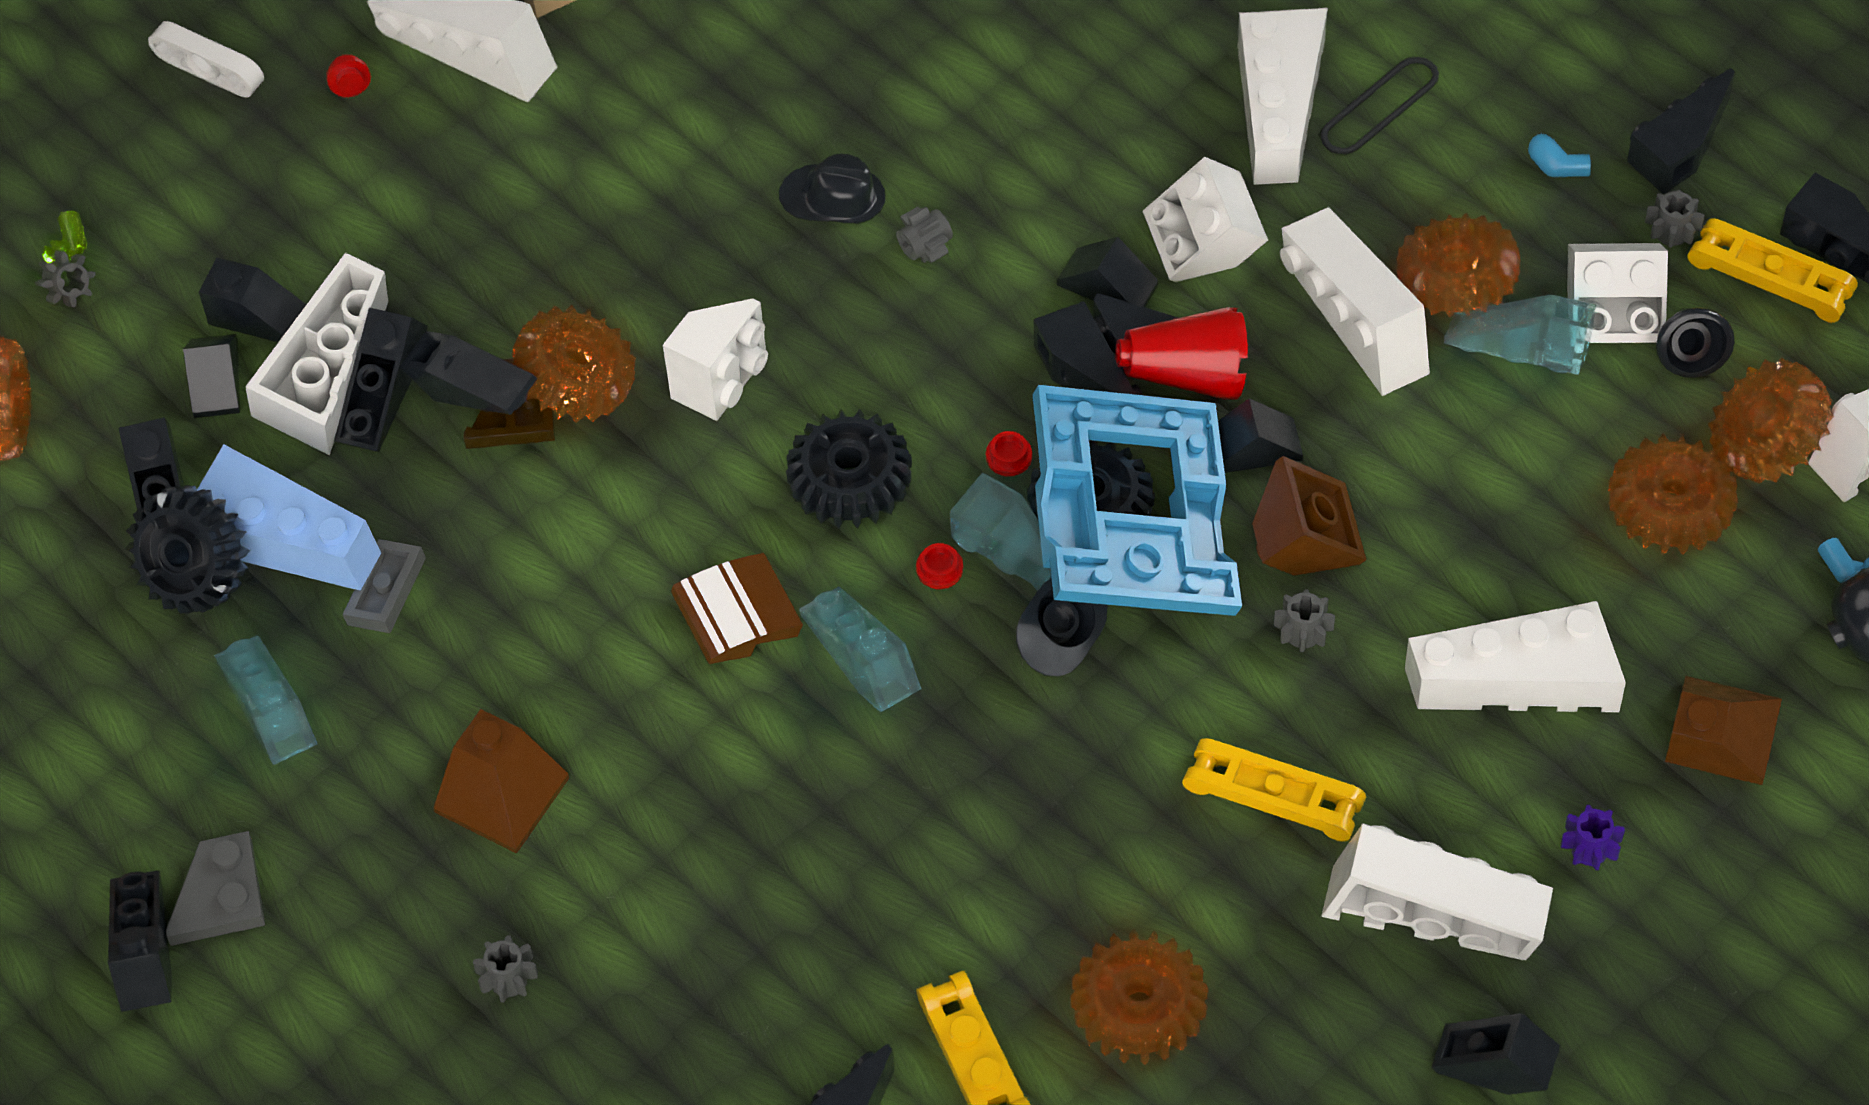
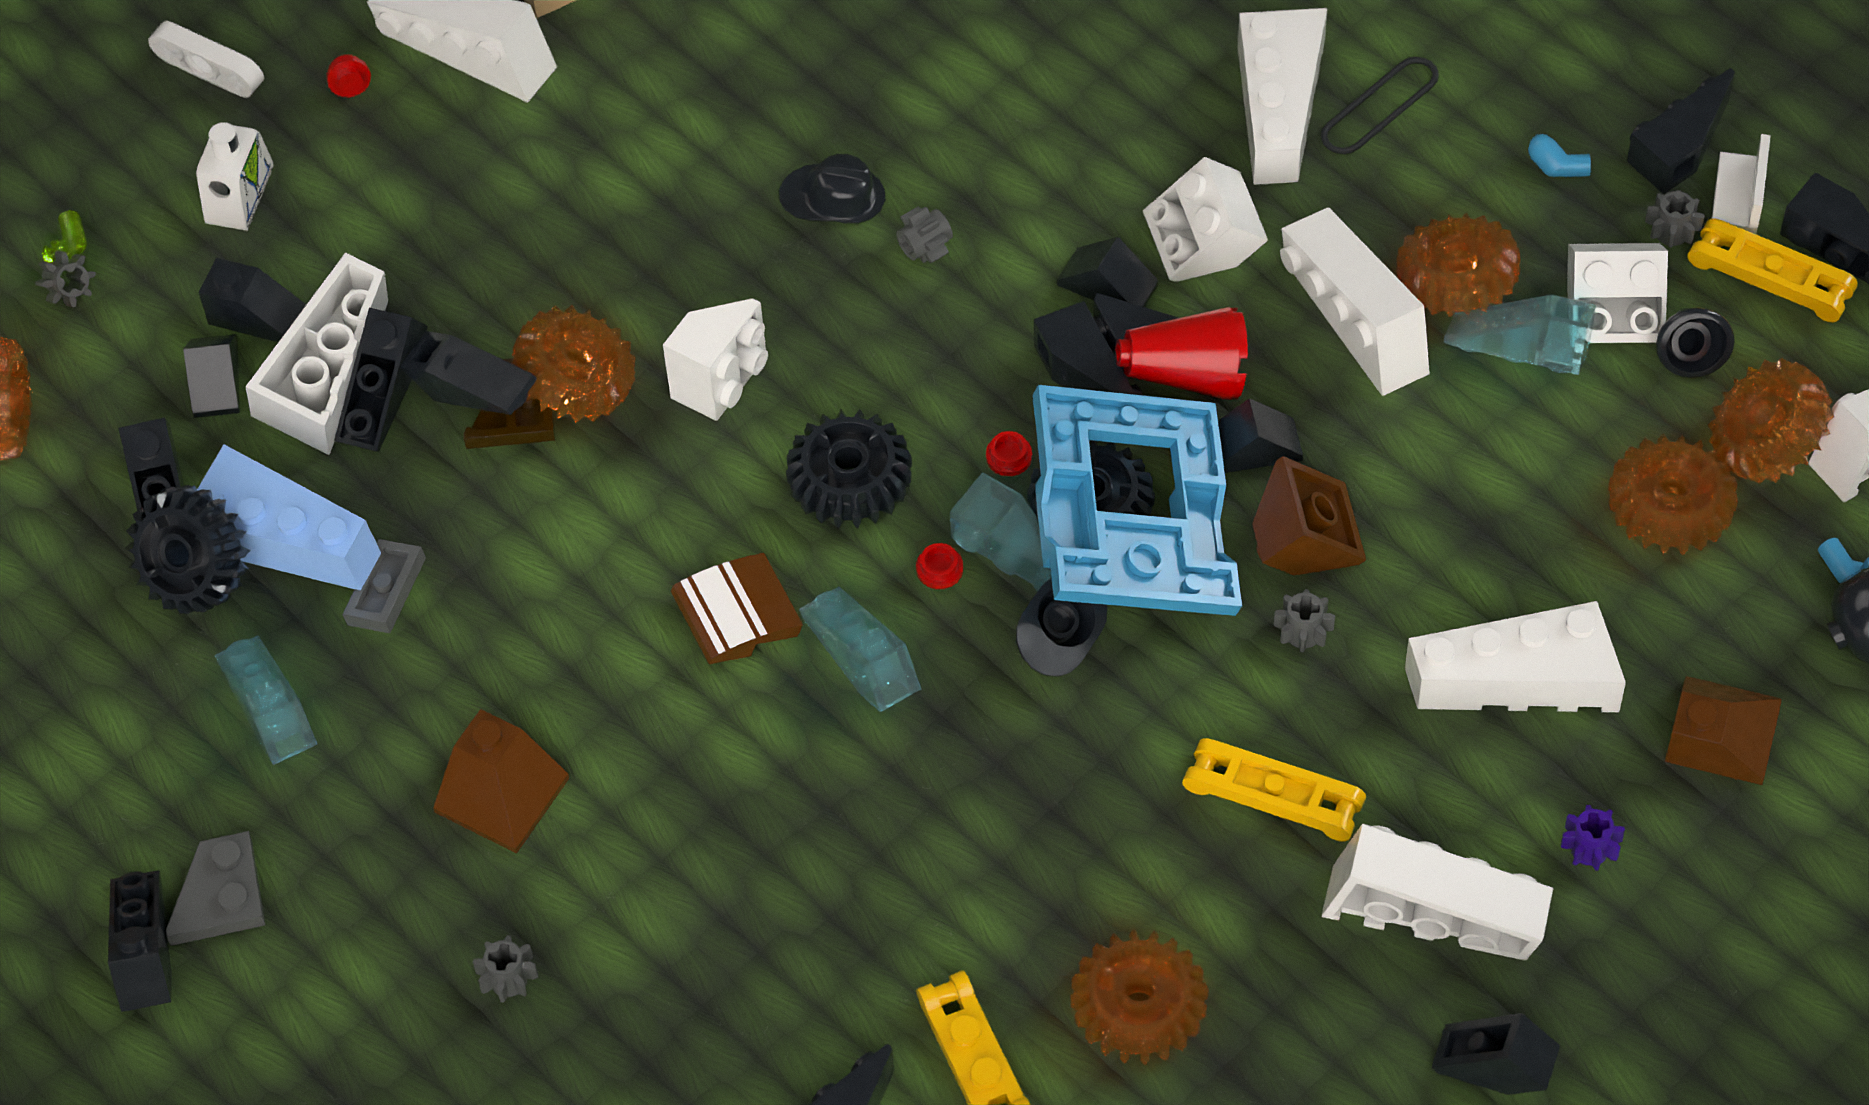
(232, 161): none -> white torso
(1741, 187): none -> white panel

